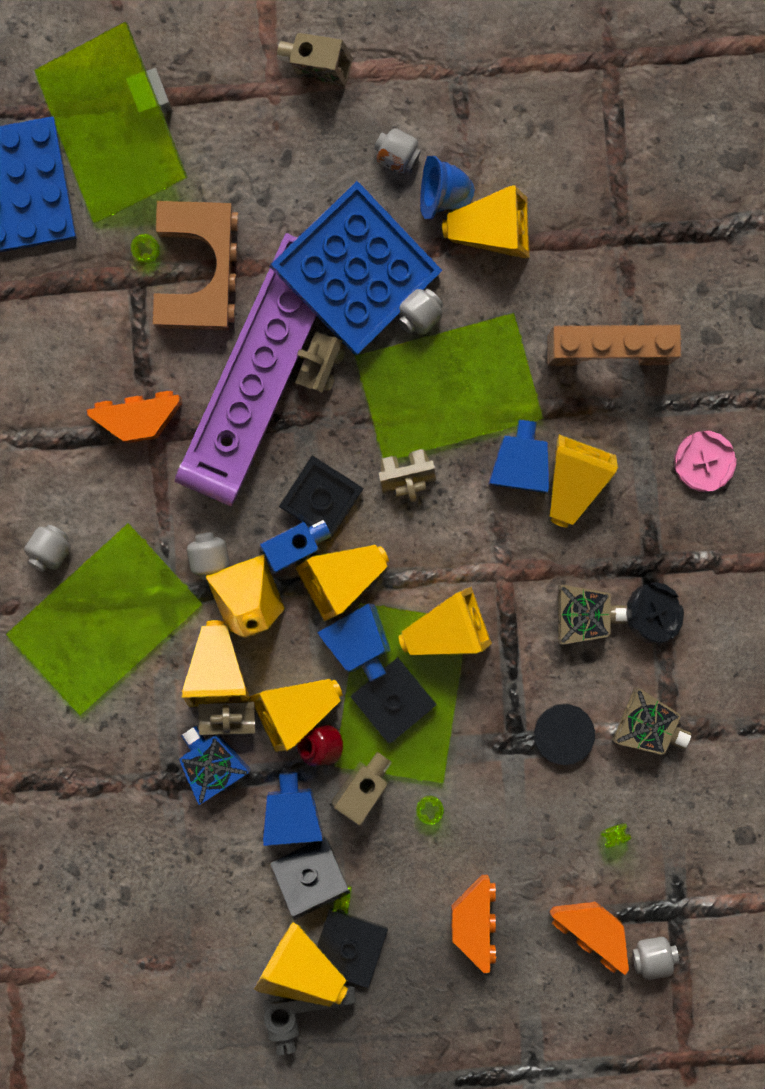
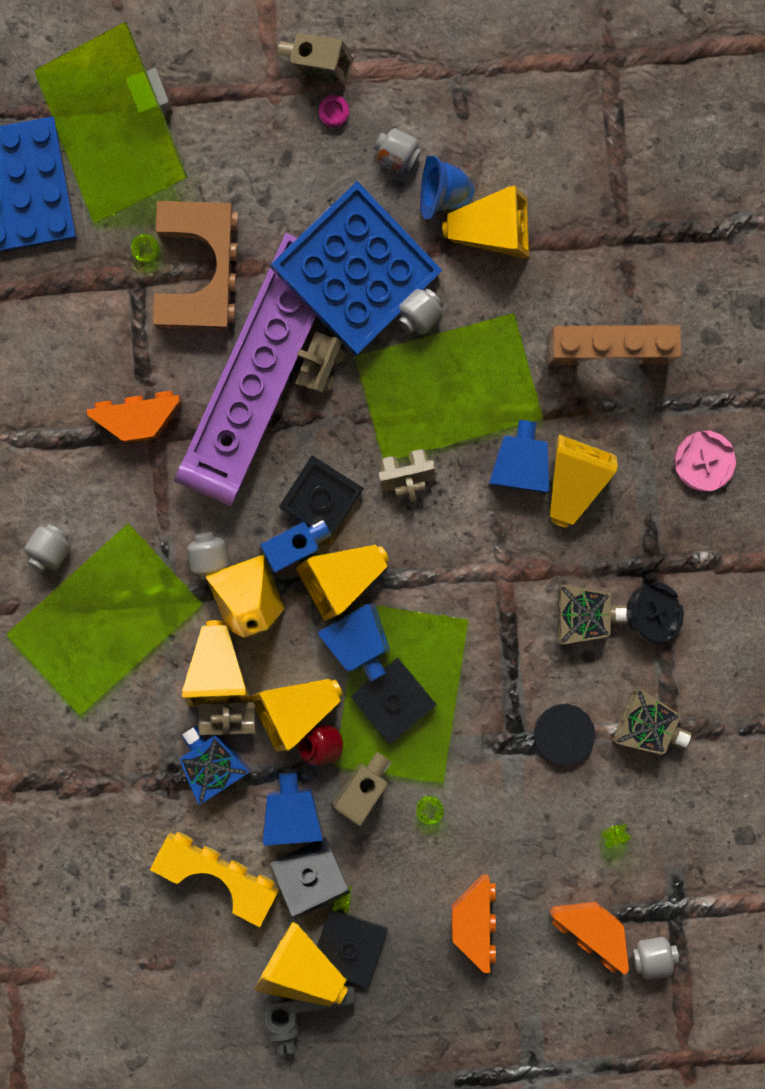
(181, 858): none -> yellow arch
(333, 111): none -> dark pink tile
(448, 629): yellow slope -> none

